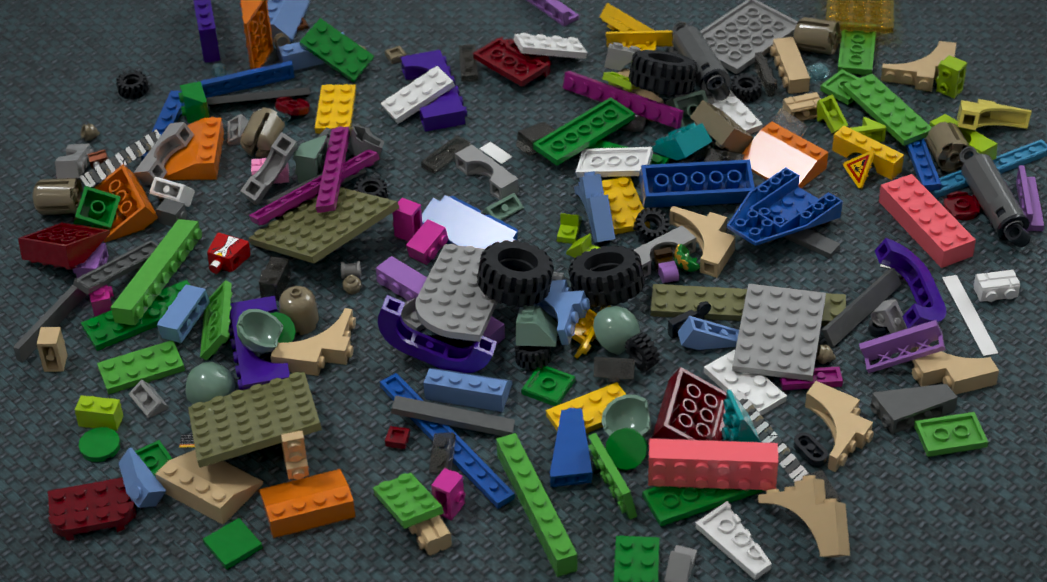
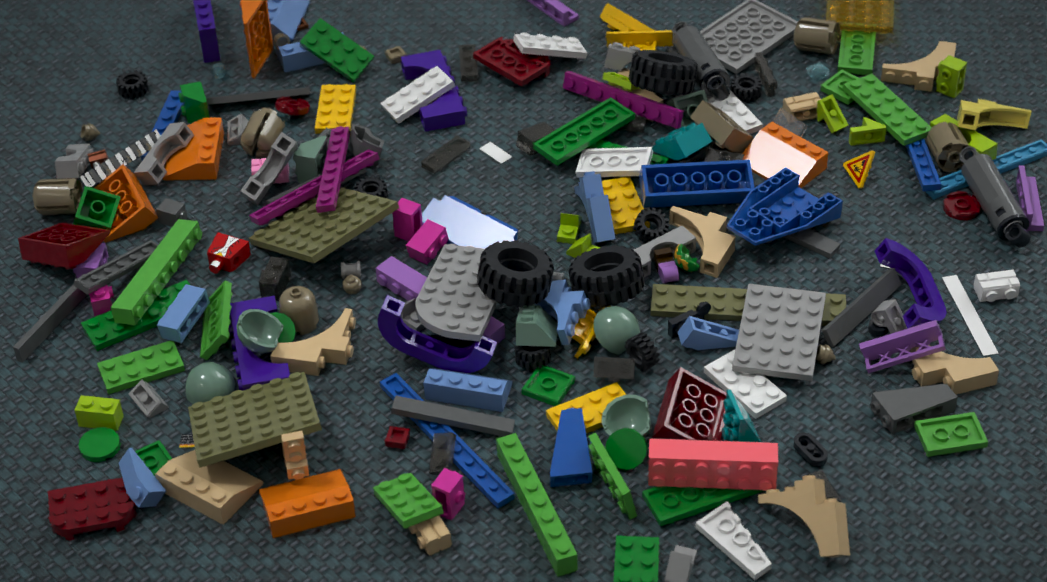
(52, 349): tan brick -> none
(171, 190): white brick -> none
(232, 543): green tile -> none
(248, 79): blue plate -> none
(474, 161): light grey arch -> none
(504, 207): sand green slope -> none
(768, 435): sticker -> none
(790, 65): tan brick -> none
(827, 375): magenta plate -> none
(843, 419): tan arch -> none
(886, 160): yellow arch -> none
(927, 221): coral brick -> none

